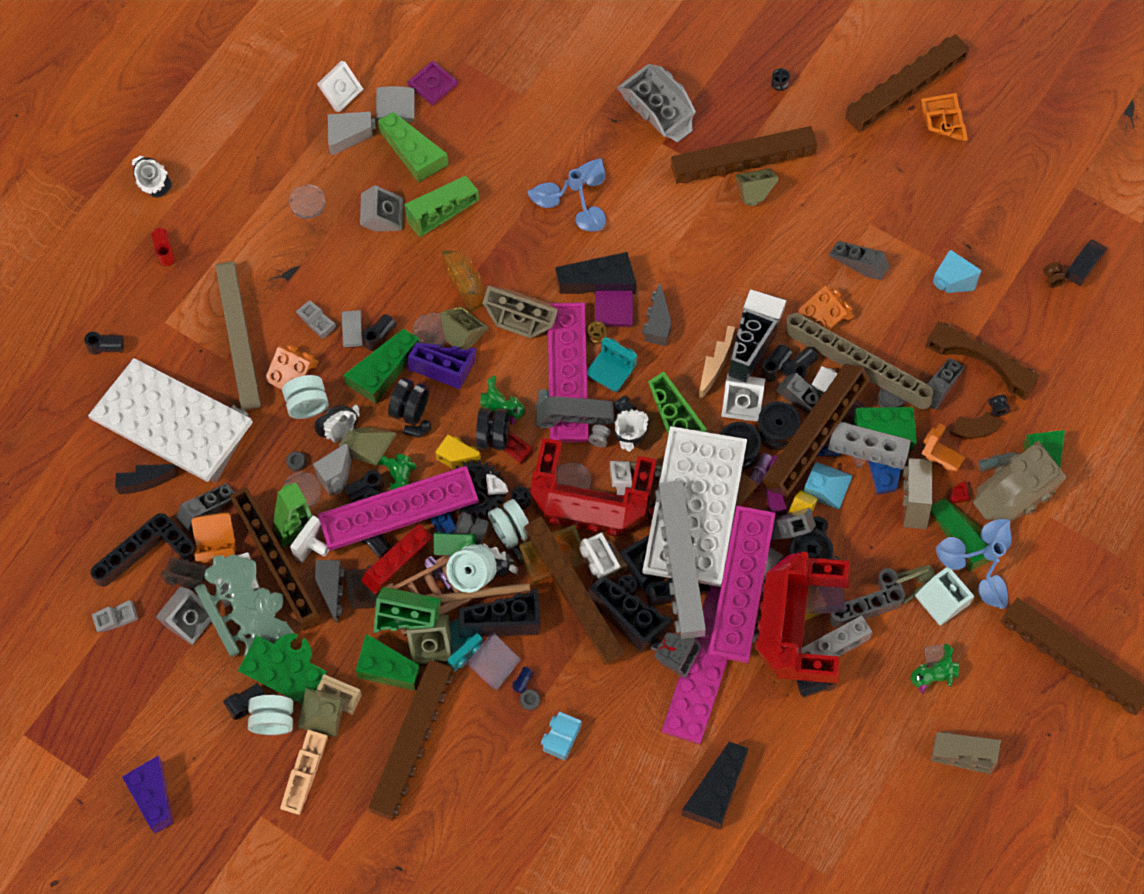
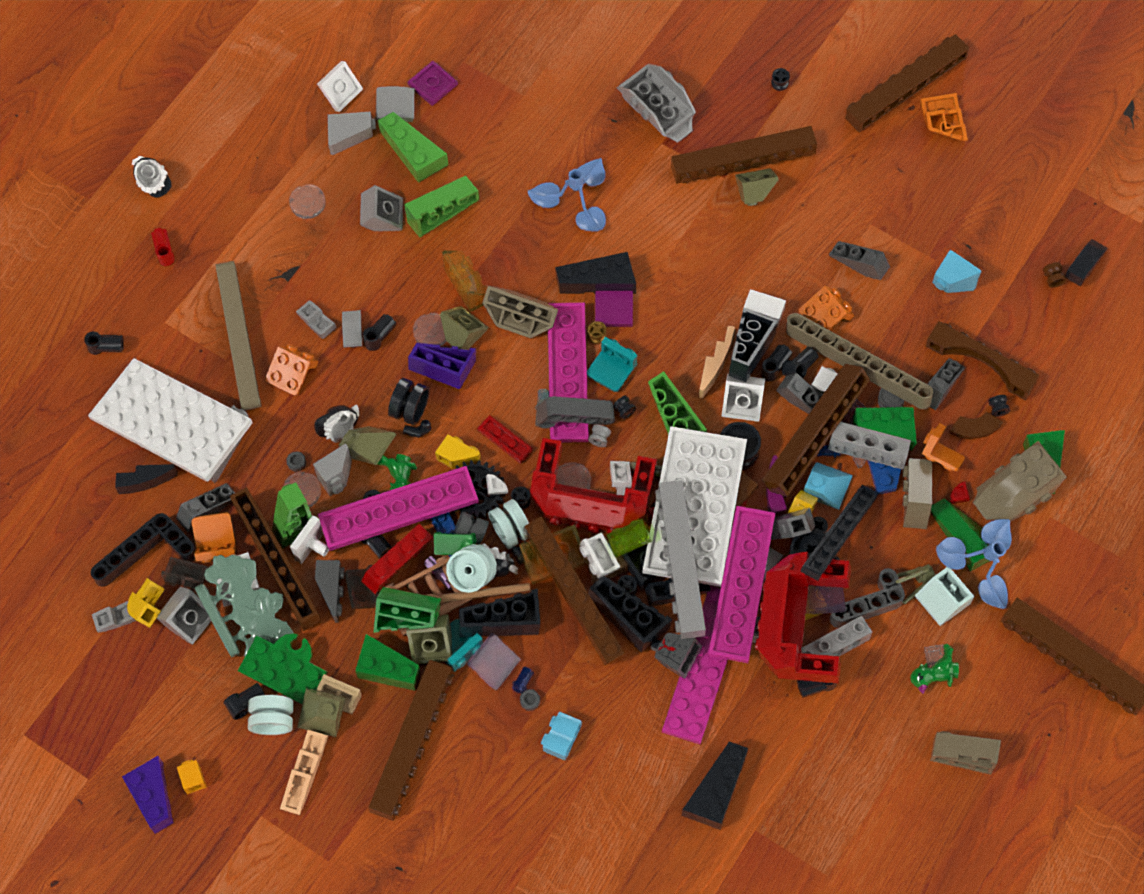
(141, 605): none -> yellow brick
(191, 776): none -> light orange brick
(305, 397): light aqua wheel -> none
(360, 487): black piece -> none
(381, 367): green wedge -> none
(492, 429): black wheel -> none
(495, 400): green animal -> none
(629, 537): none -> clear neon green bracket
(631, 428): white hair -> none
(659, 322): dark grey slope -> none
(760, 469): lavender axle -> none
(777, 424): black wheel -> none
(839, 532): none -> black tile
(995, 461): clear light blue axle -> none

